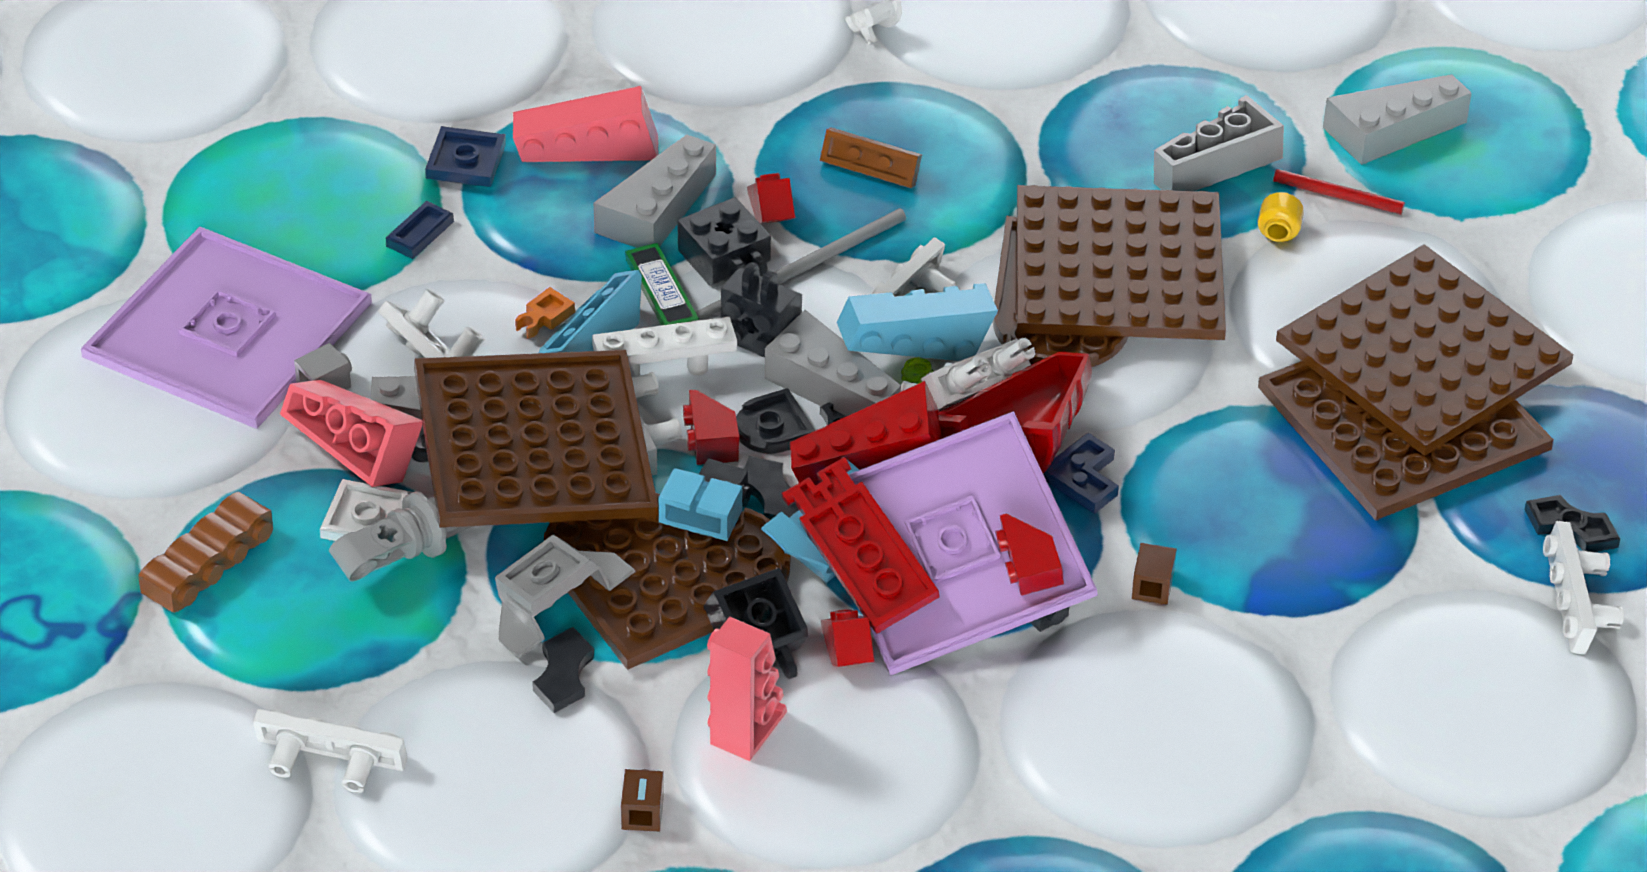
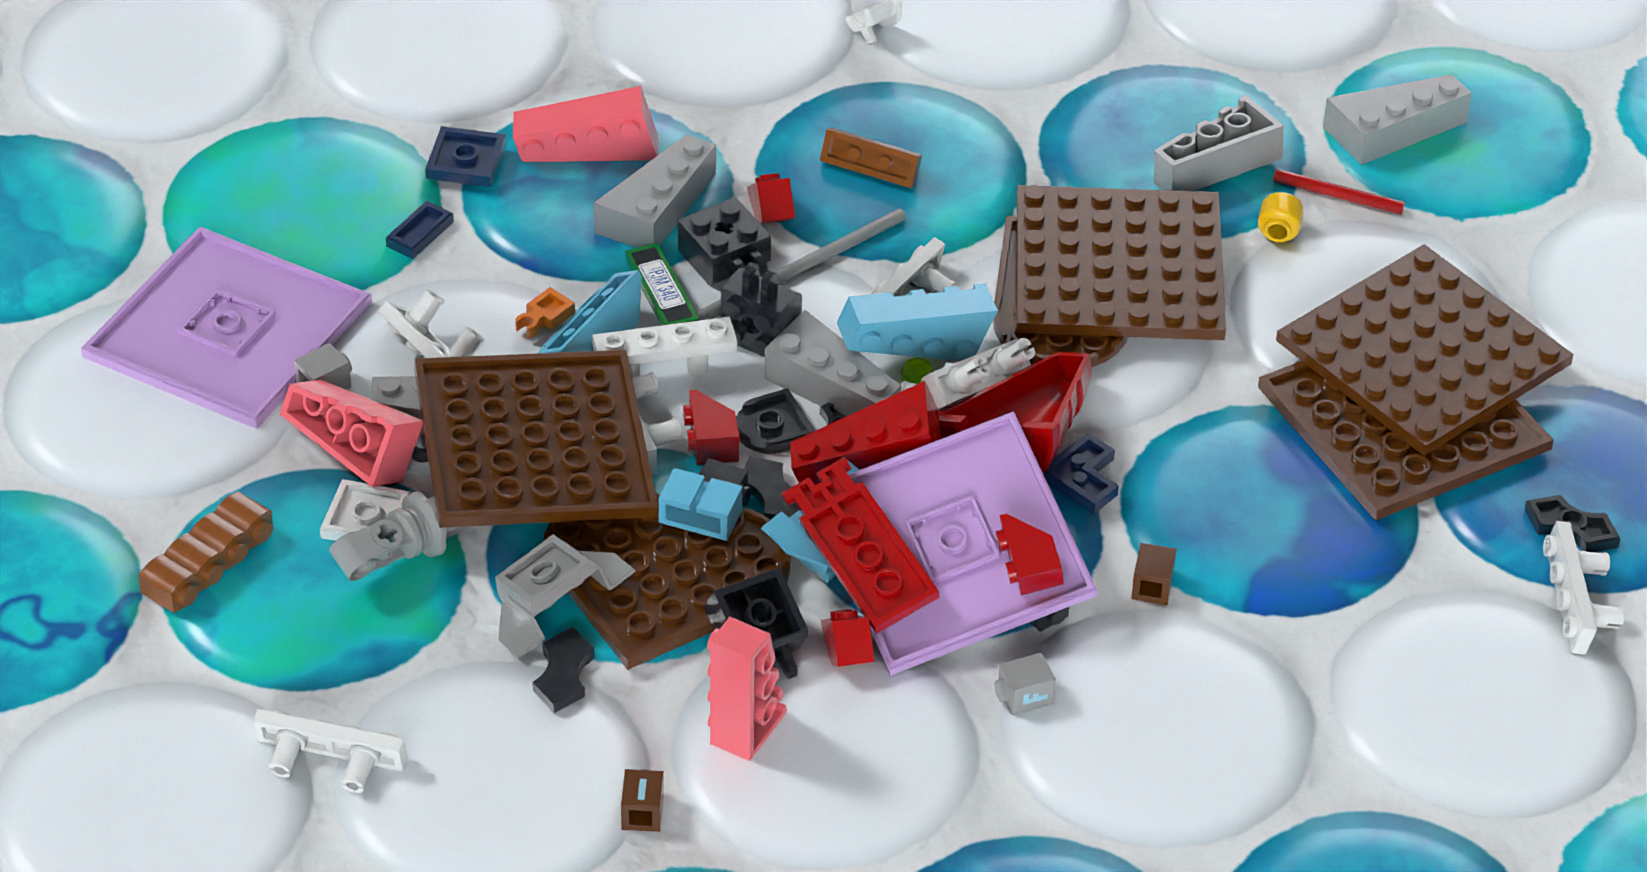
(1025, 684): none -> light grey brick

